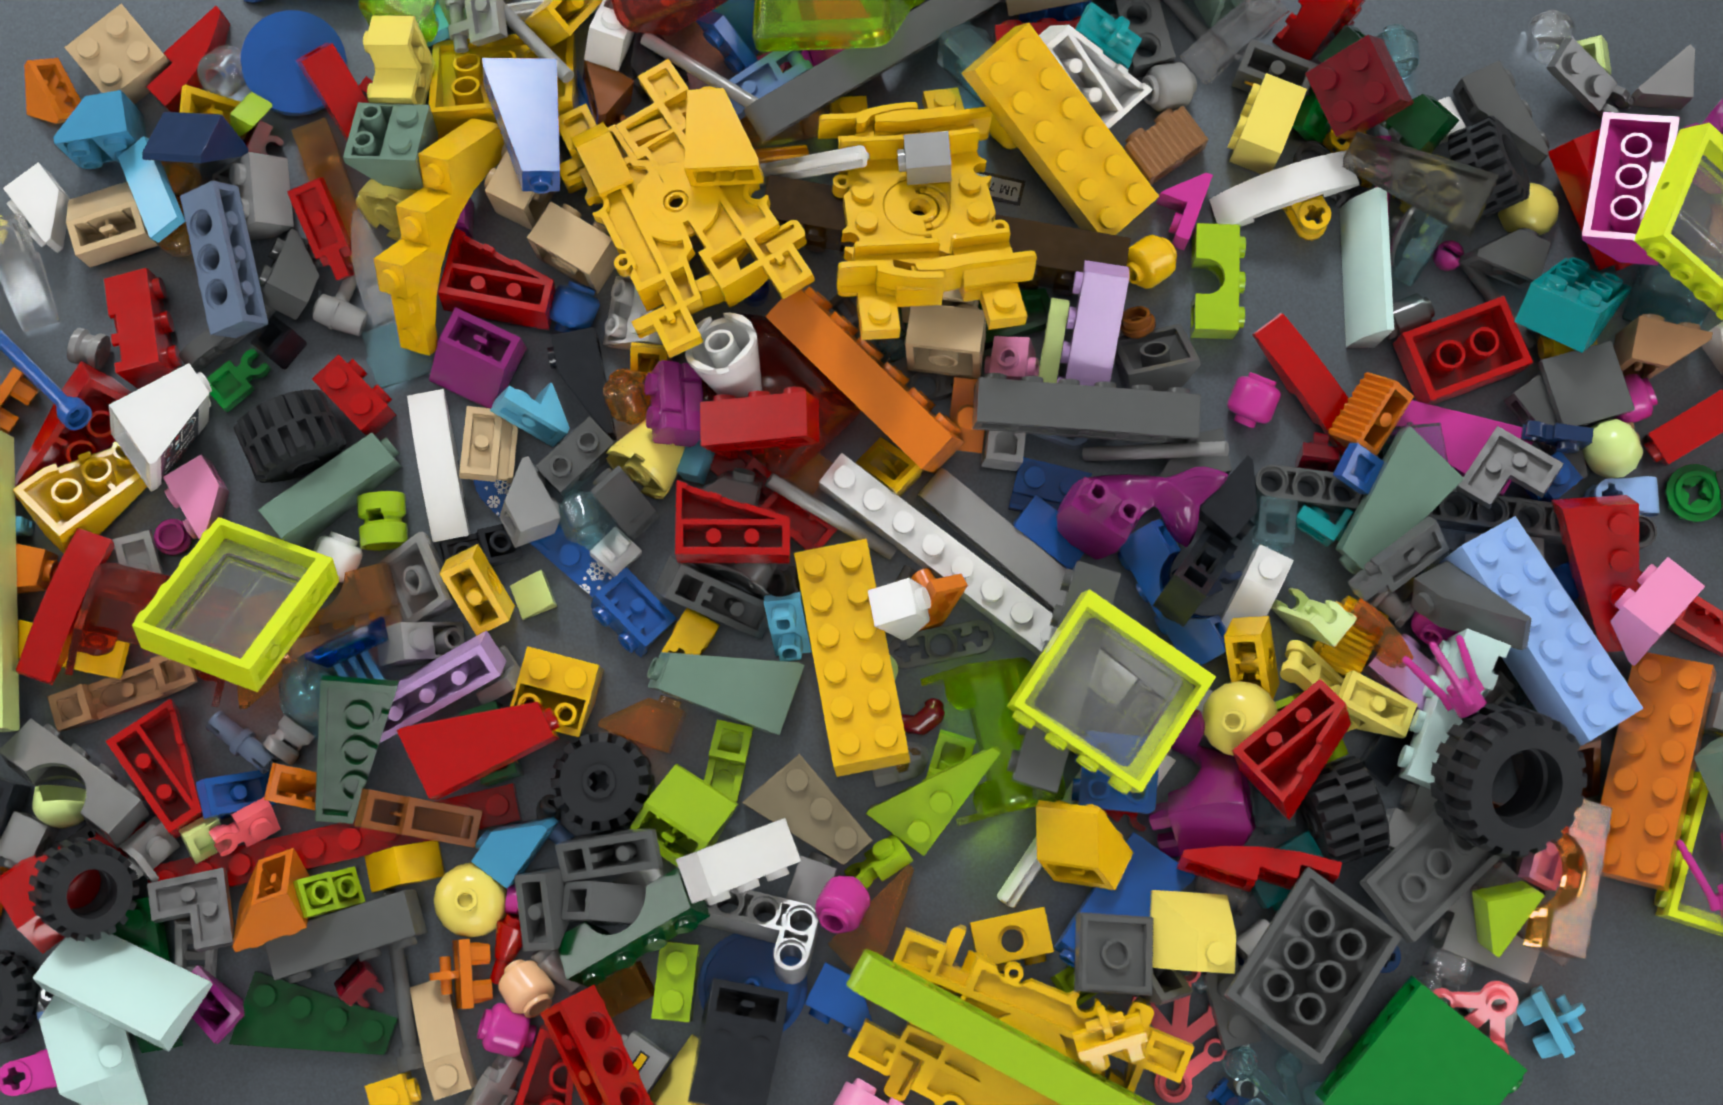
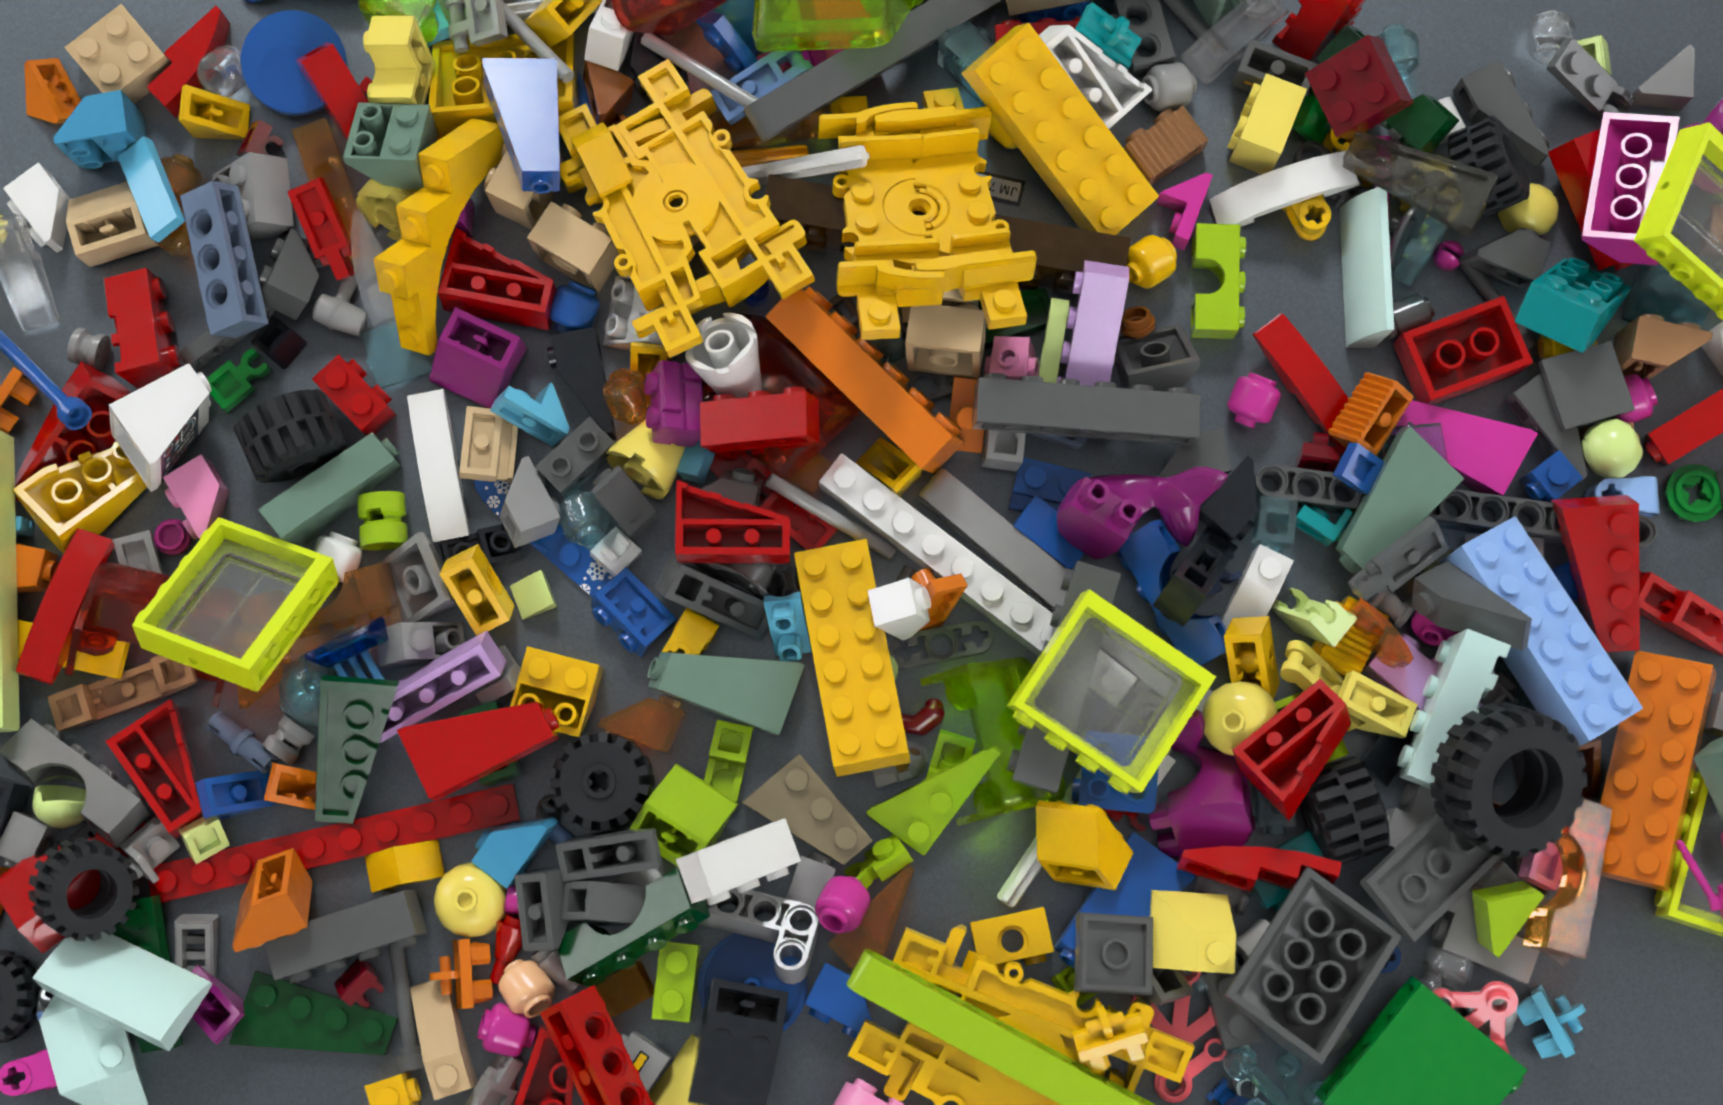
(193, 139): dark blue slope -> none
(204, 899): flat silver plate -> none
(248, 113): lime slope -> none
(249, 826): coral plate -> none
(329, 892): lime slope -> none
(418, 818): dark orange slope -> none
(716, 142): yellow slope -> none
(926, 158): light grey brick -> none
(1156, 451): light grey bar -> none
(1462, 695): dark pink plant -> none
(1505, 459): flat silver plate -> none
(1565, 437): dark blue plate -> none
(1653, 607): bright pink slope -> none

